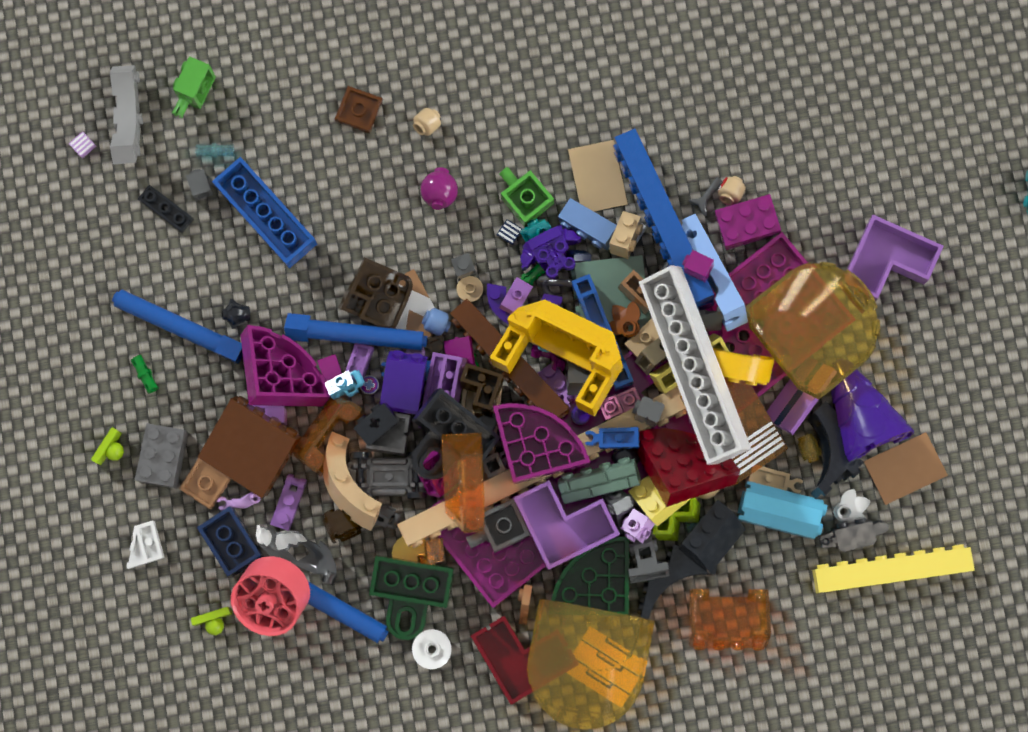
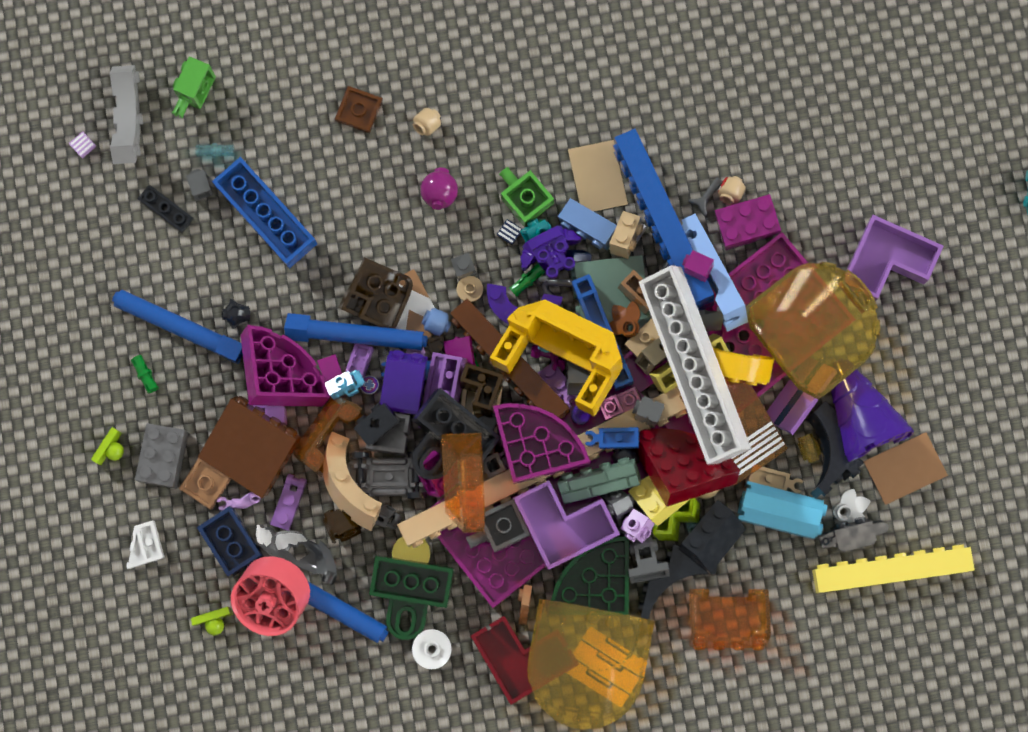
(433, 551): clear orange panel -> none
(515, 296): medium lavender plate -> none

